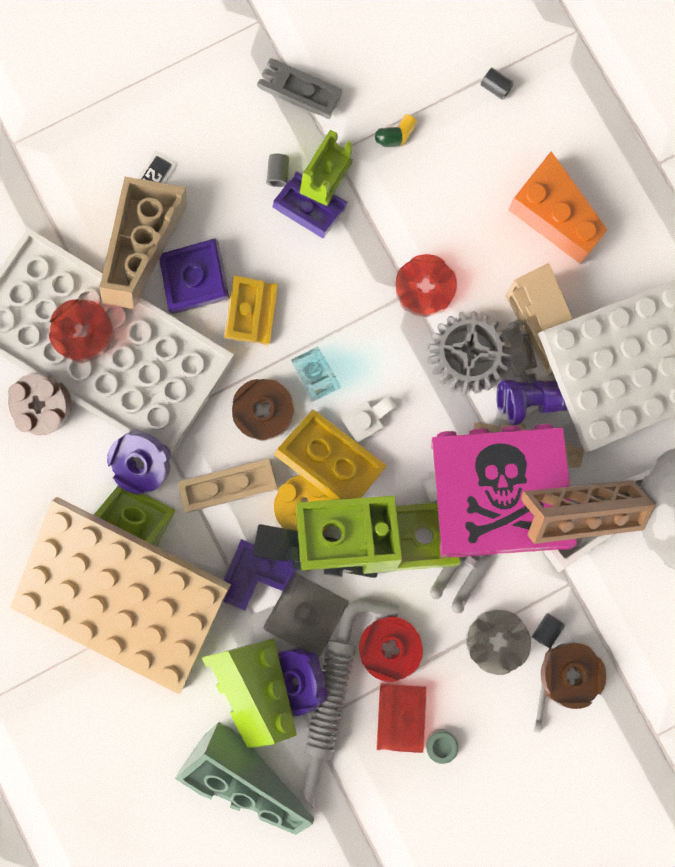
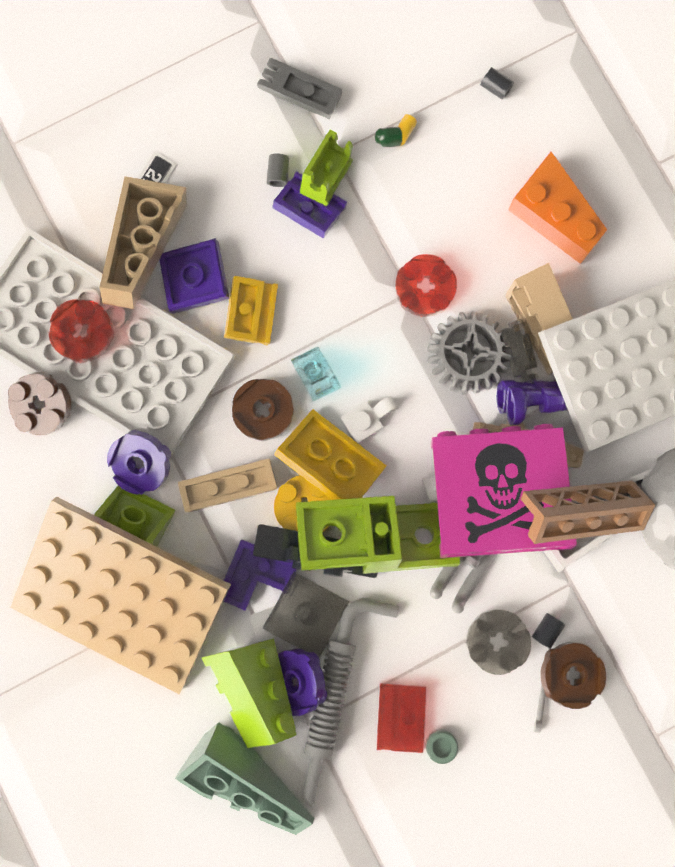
(397, 666): red plate -> none

